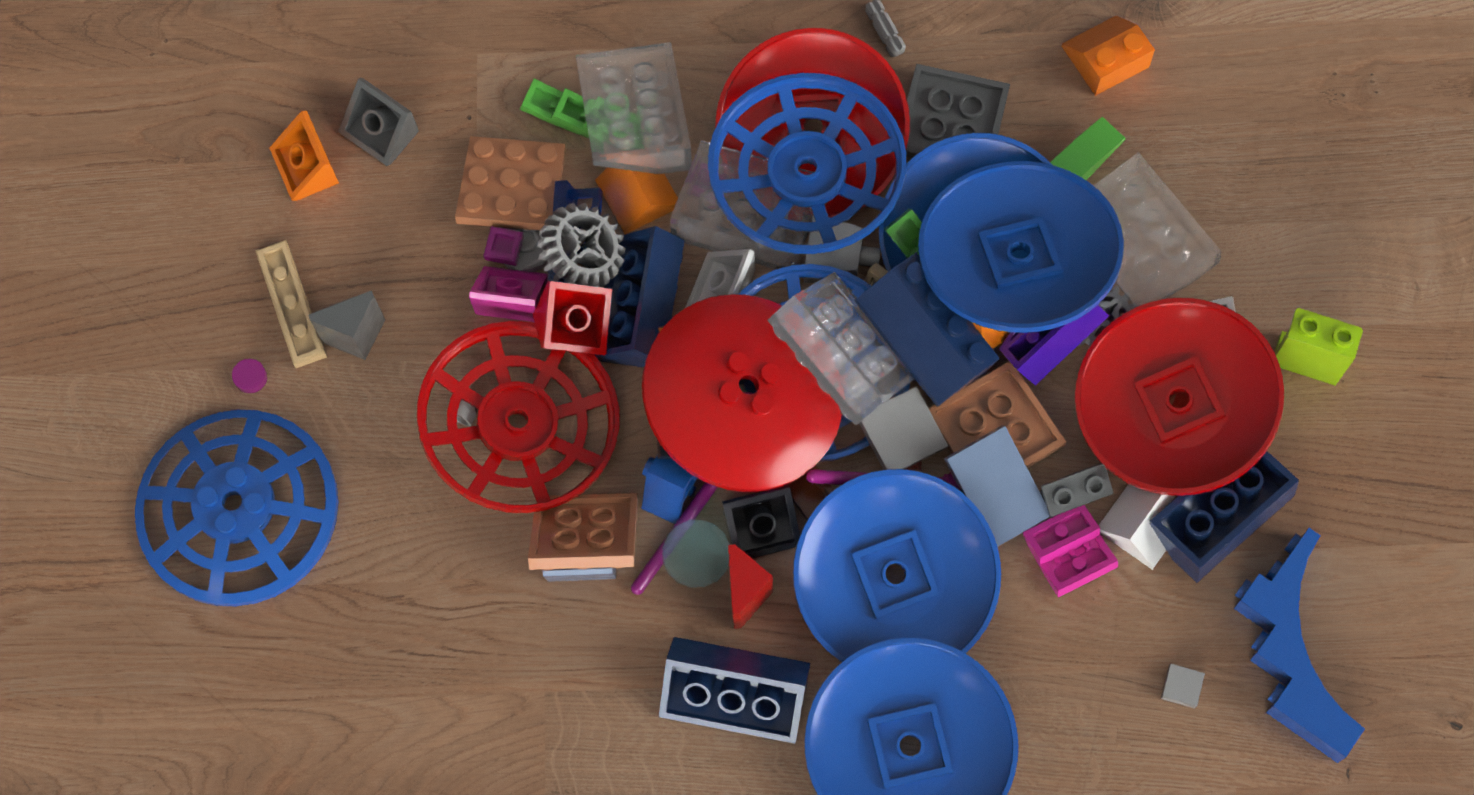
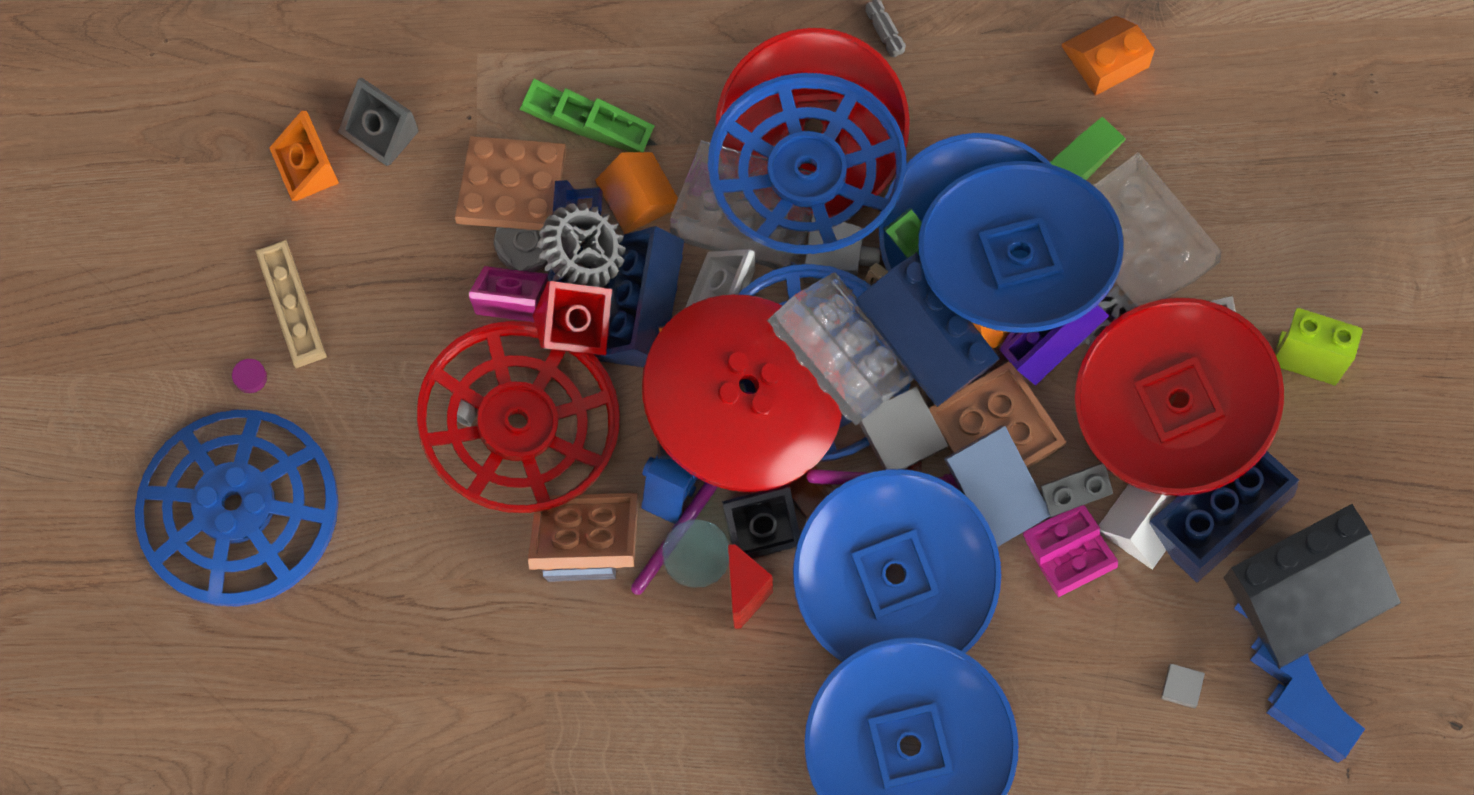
(350, 324): dark grey slope -> none
(503, 246): magenta tile -> none
(635, 109): clear slope -> none
(734, 689): dark blue slope -> none
(952, 105): dark grey plate -> none
(1313, 586): none -> black slope

